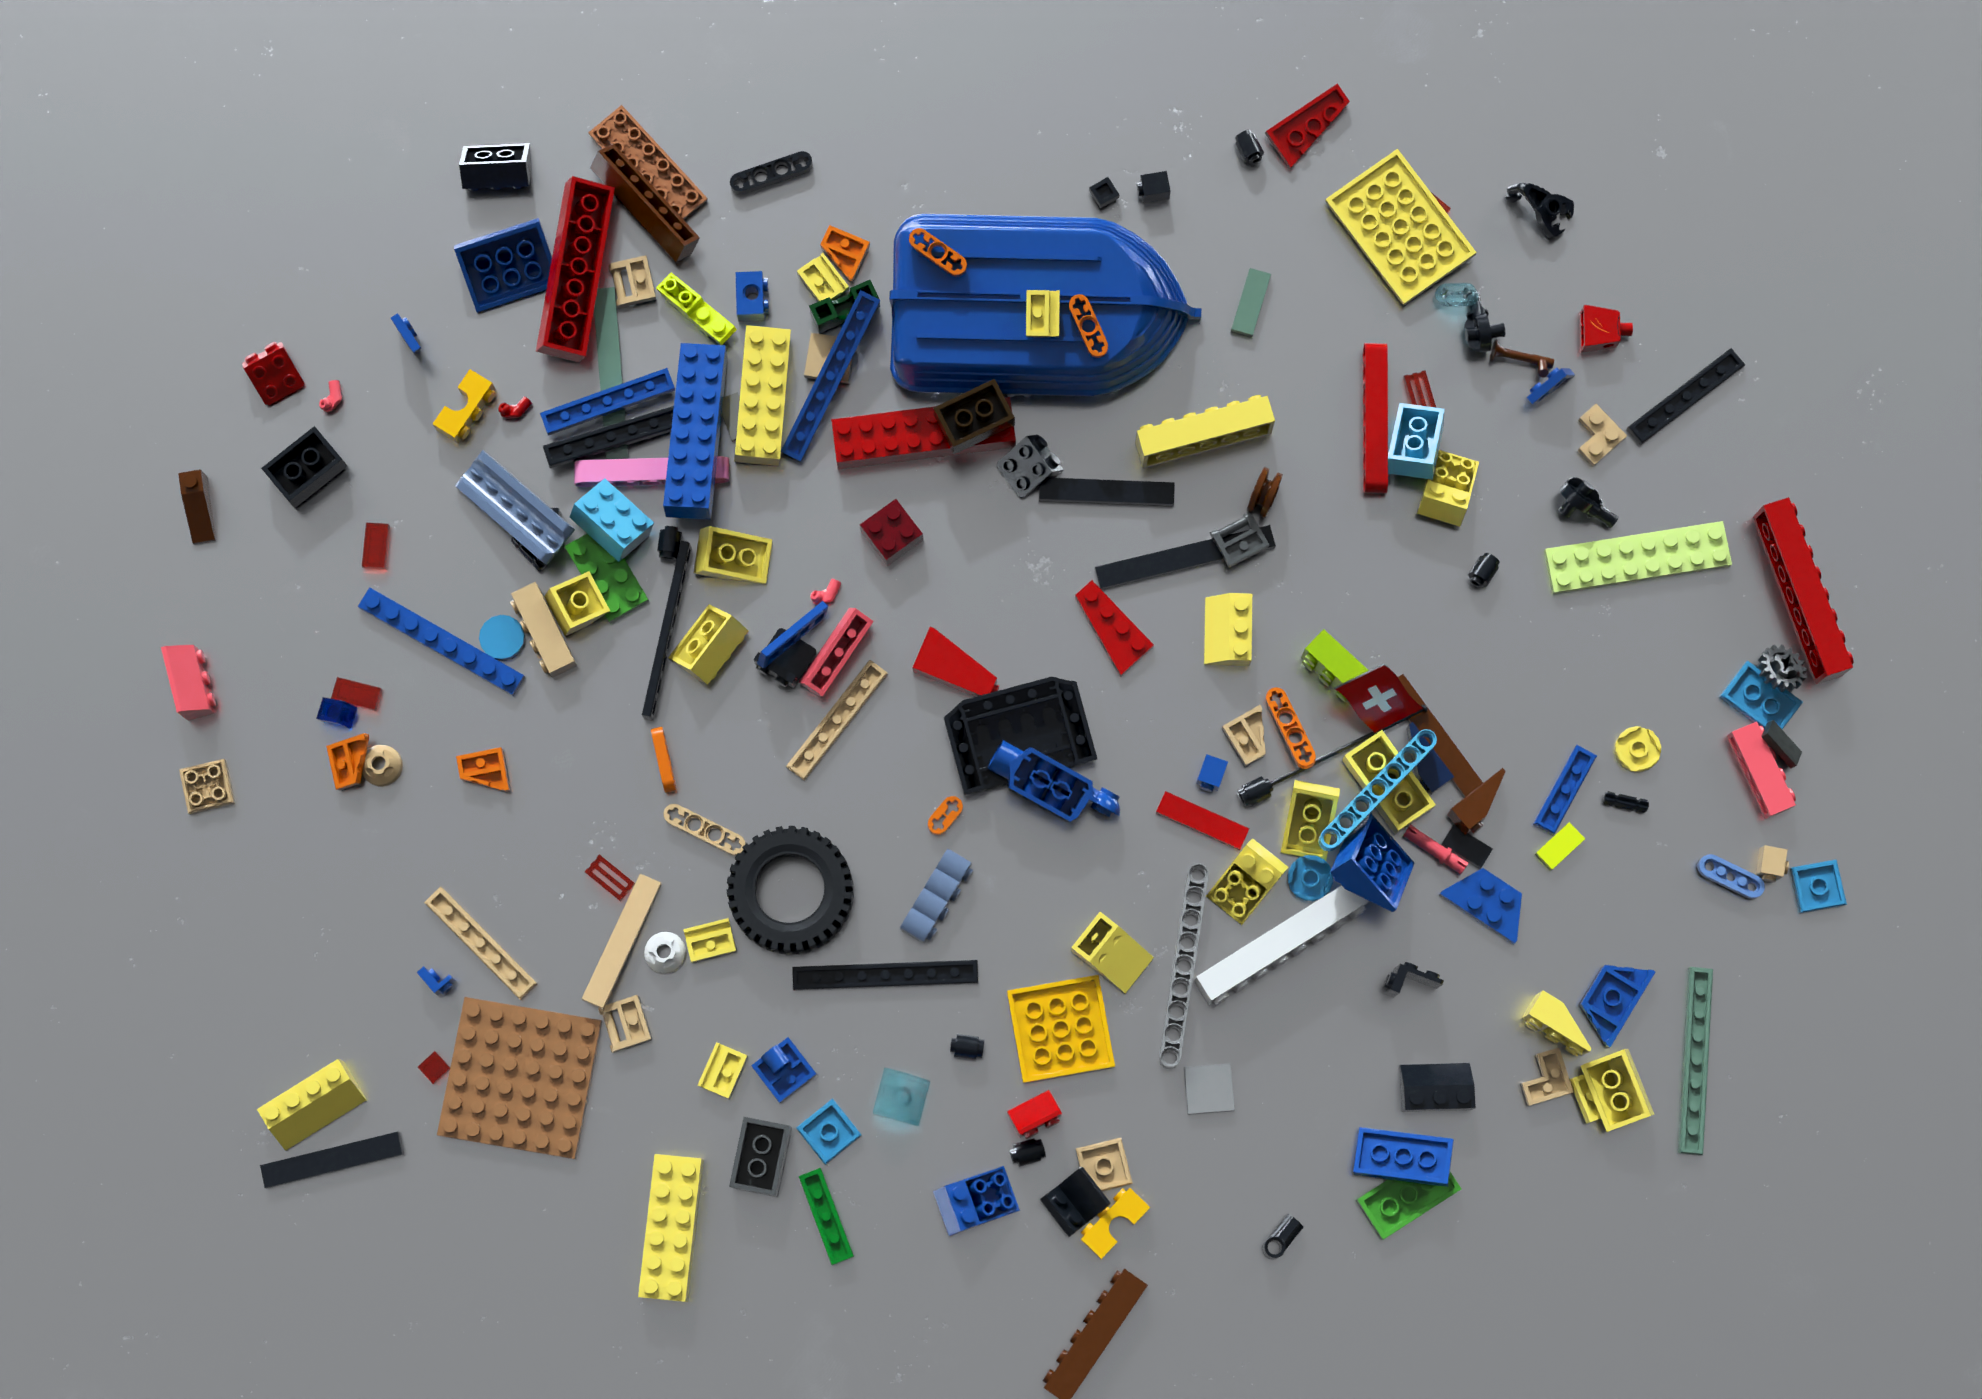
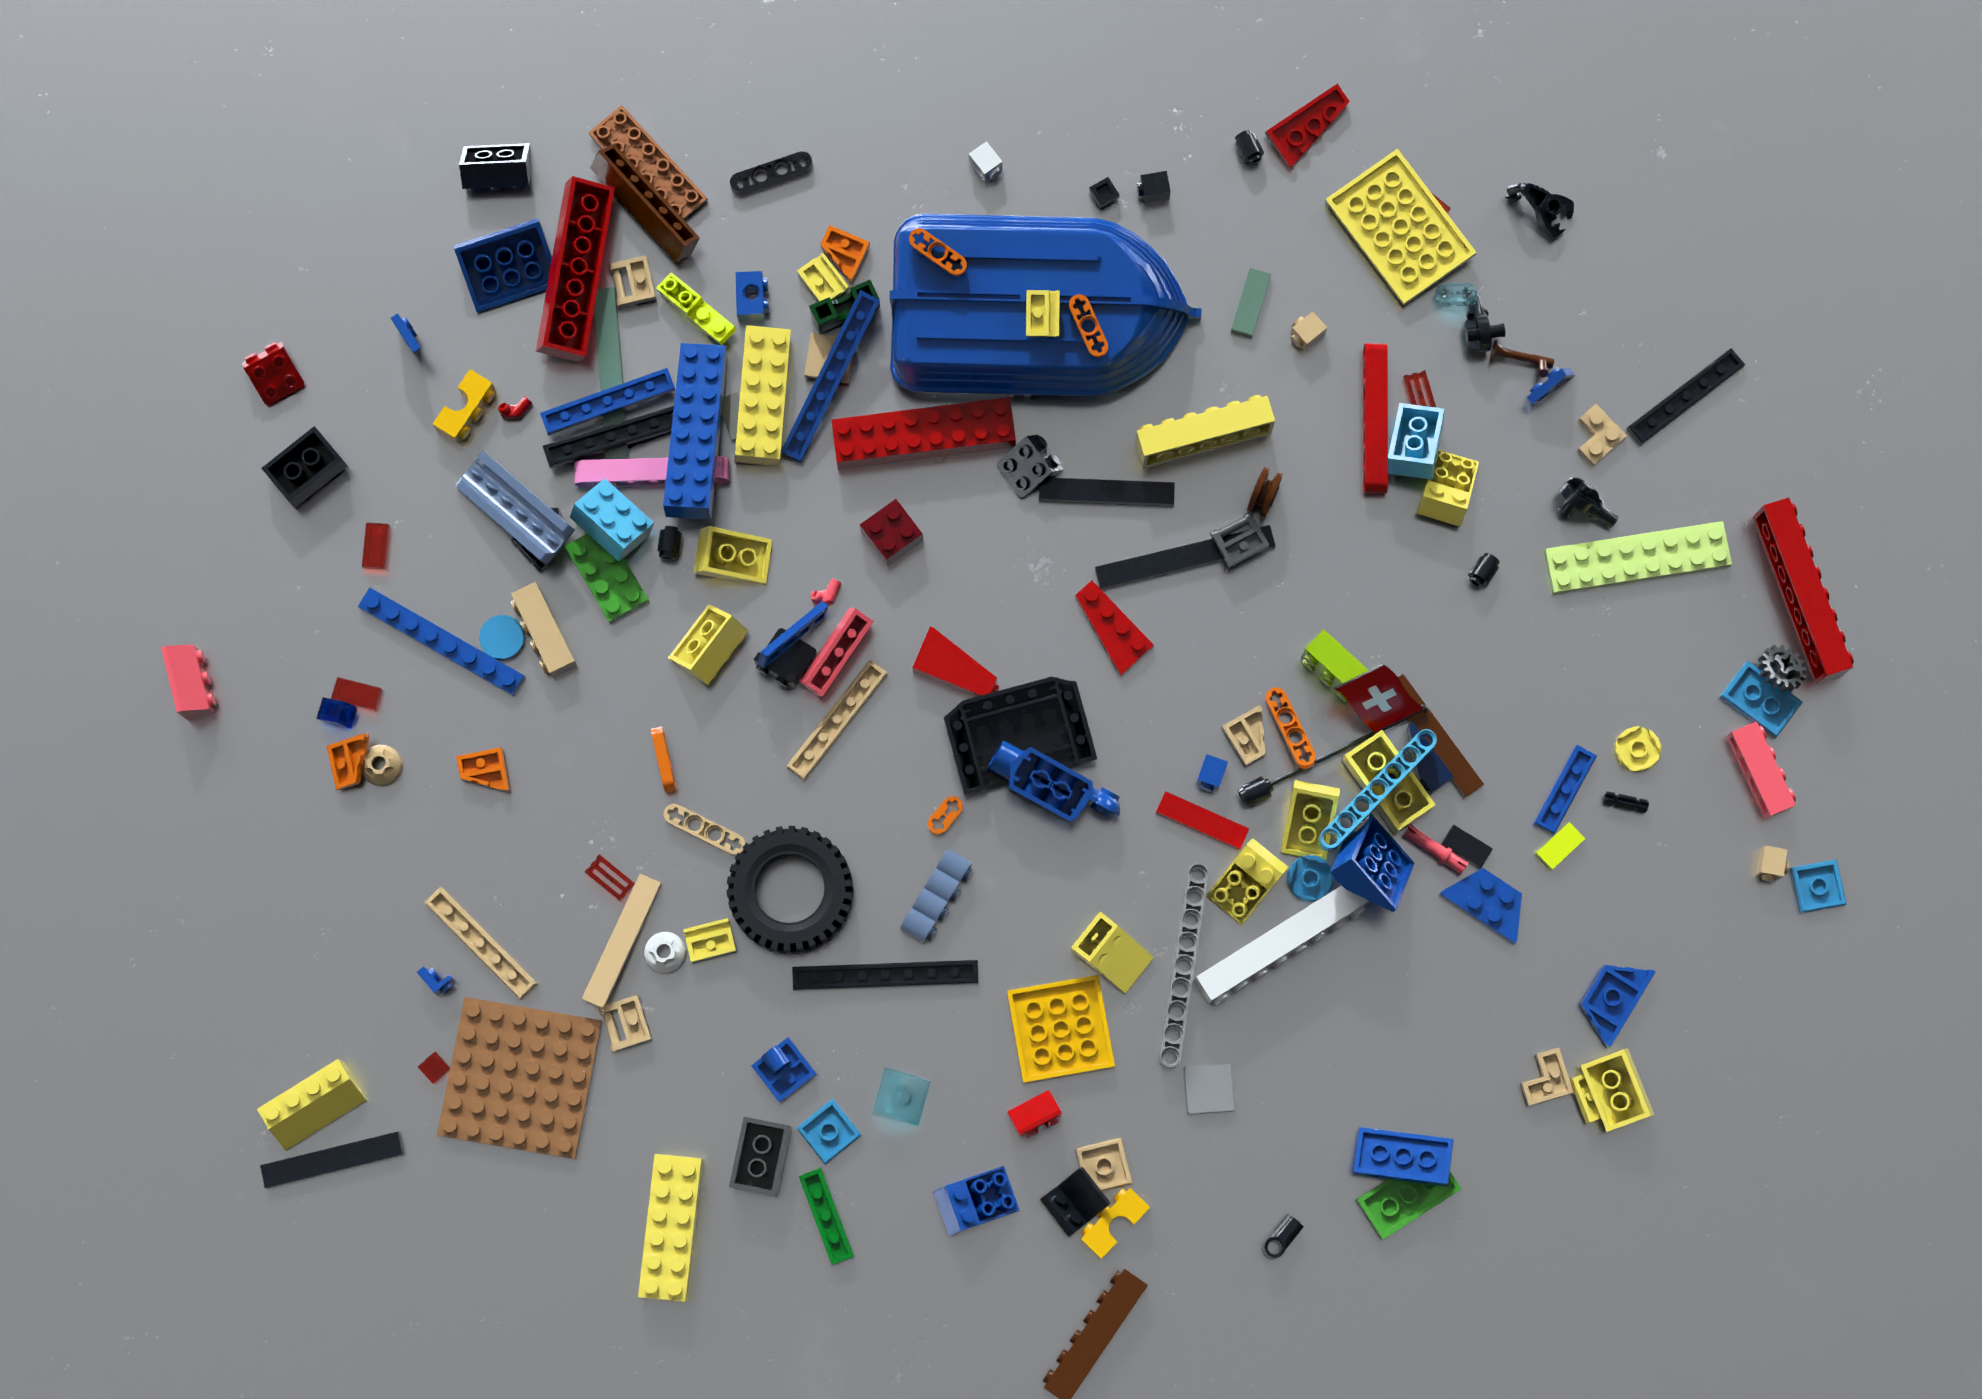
(197, 505): reddish brown slope -> none
(206, 786): tan tile -> none
(330, 403): coral arm -> none
(576, 603): light yellow slope -> none
(666, 631): black tile -> none
(722, 1070): light yellow plate -> none
(967, 1046): black brick -> none
(974, 416): dark brown brick -> none
(985, 162): none -> white brick
(1027, 1152): black brick -> none
(1228, 630): light yellow slope -> none
(1307, 330): none -> tan brick
(1396, 978): black bracket -> none
(1437, 1087): black slope -> none
(1474, 808): reddish brown slope -> none
(1555, 1020): light yellow slope -> none
(1601, 328): red torso -> none
(1695, 1061): sand green tile -> none
(1741, 876): medium blue plate -> none
(1781, 744): pearl dark grey tile -> none

